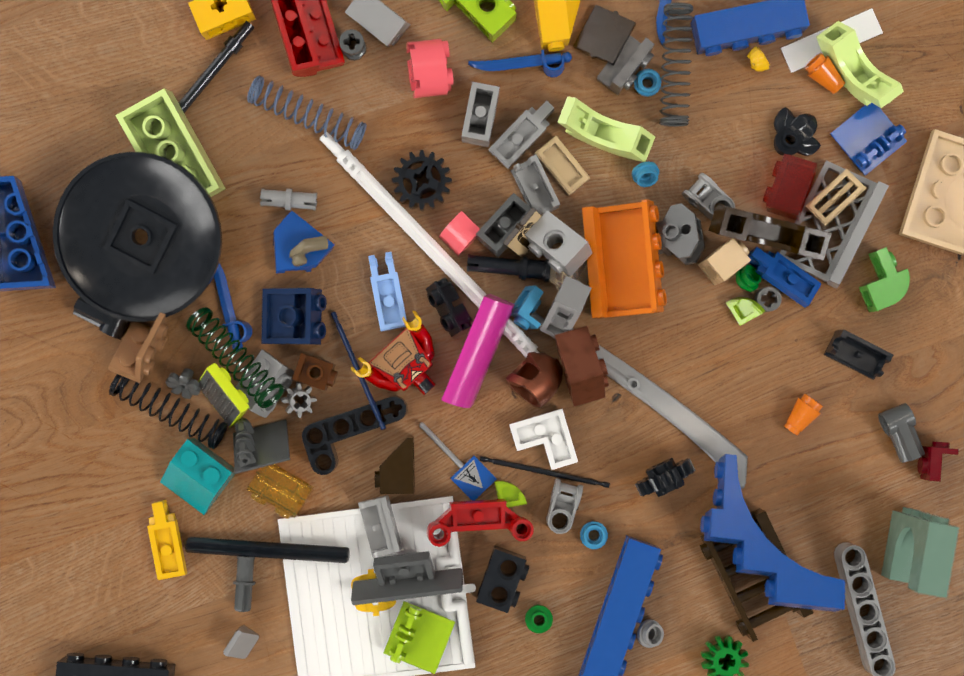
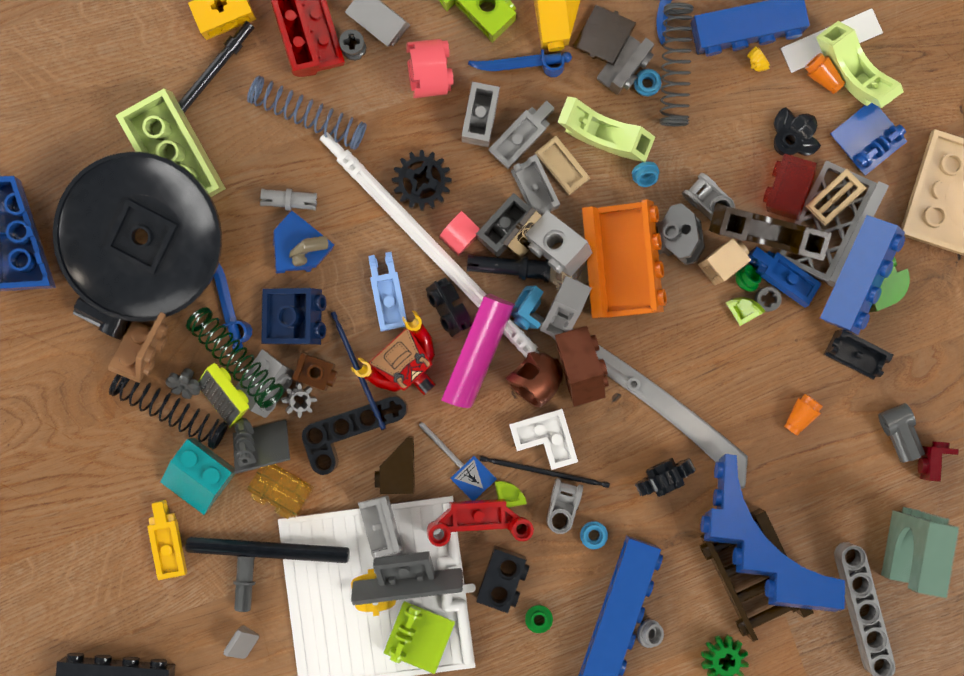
(863, 274): none -> brick

